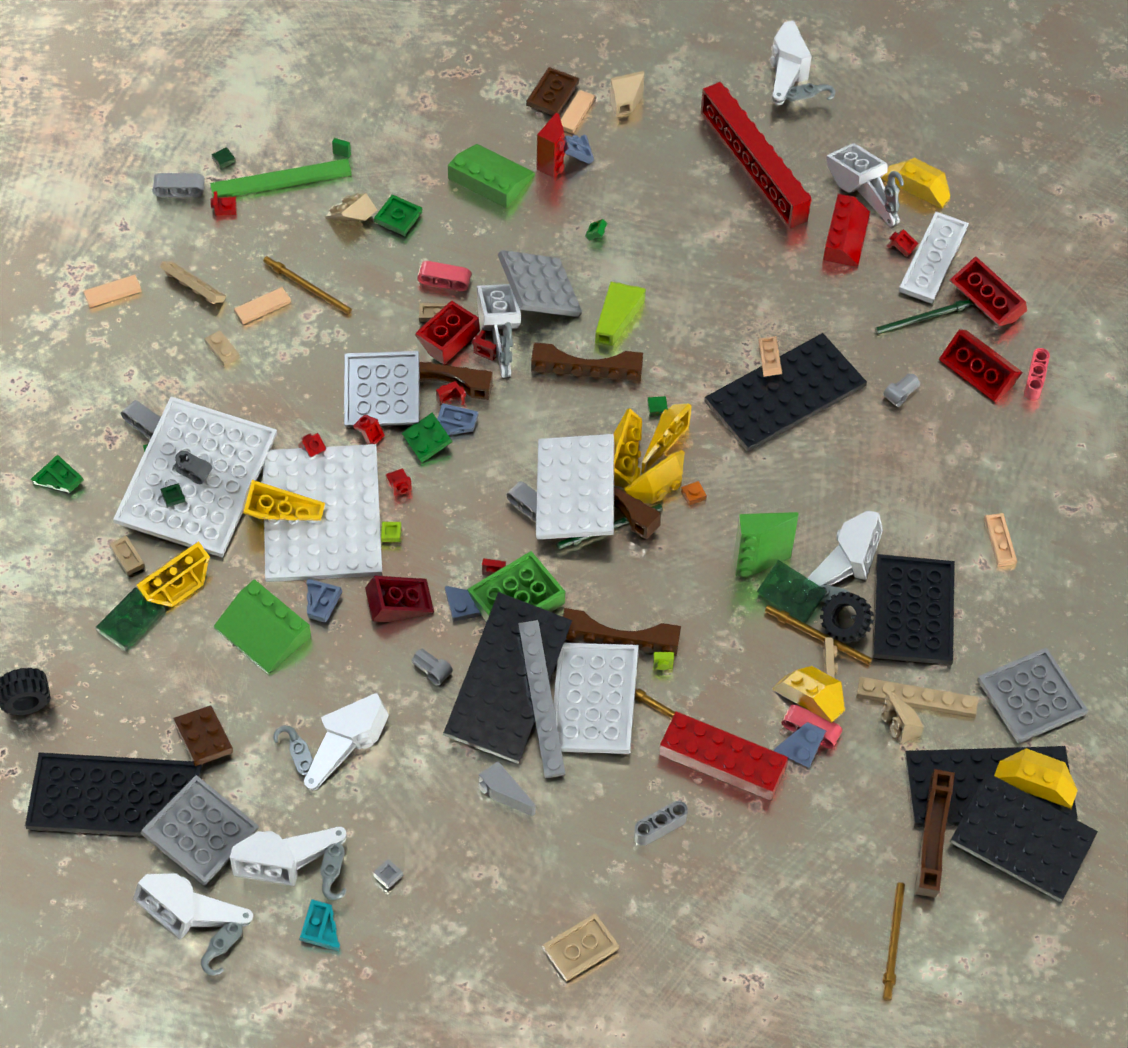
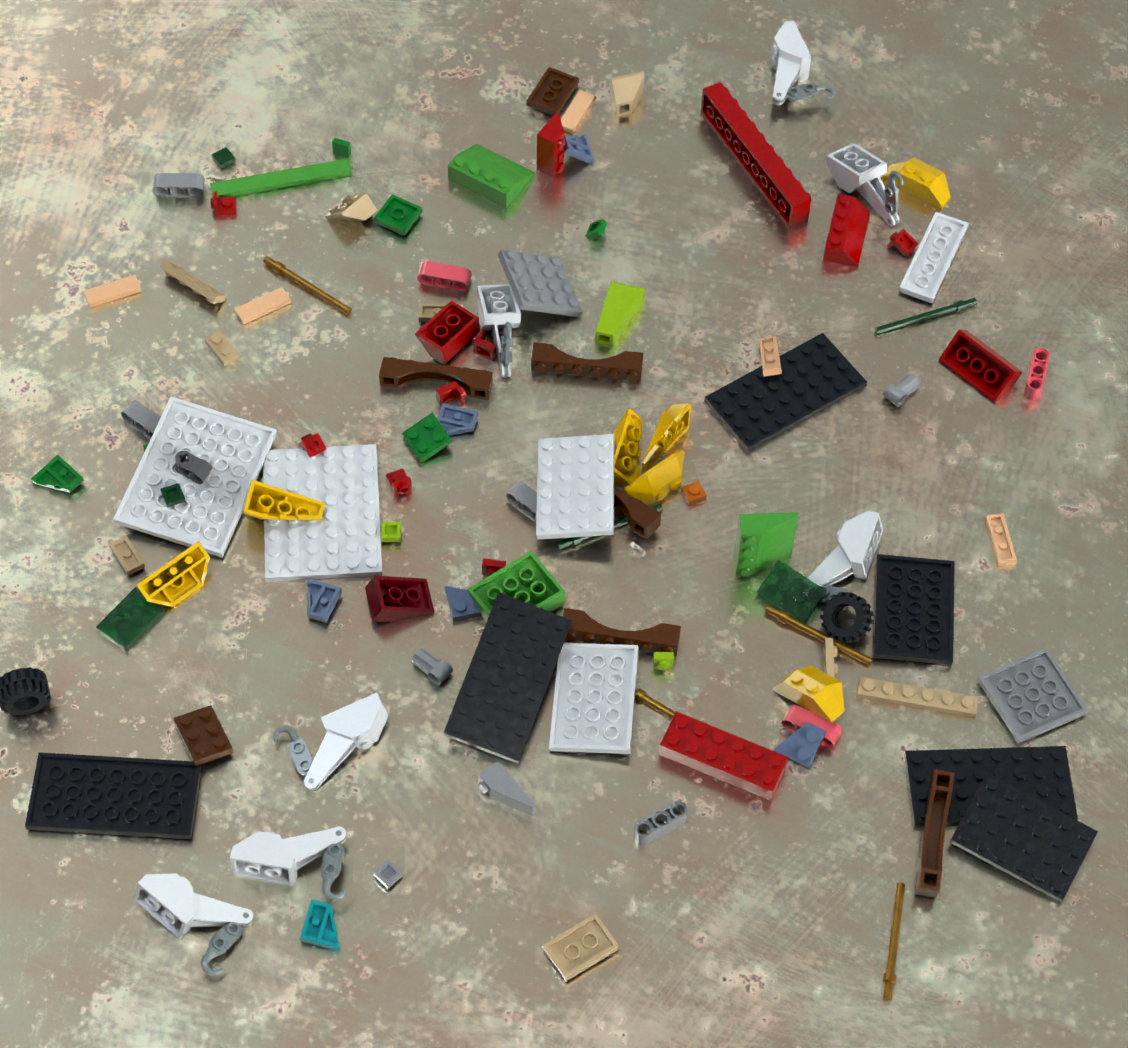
(199, 830): light grey plate -> none
(262, 627): bright green slope -> none
(370, 429): red bracket -> none
(382, 387): plate -> none
(541, 699): light grey plate -> none
(656, 405): green tile -> none
(901, 718): tan slope -> none
(989, 292): red slope -> none
(1039, 776): yellow wedge -> none

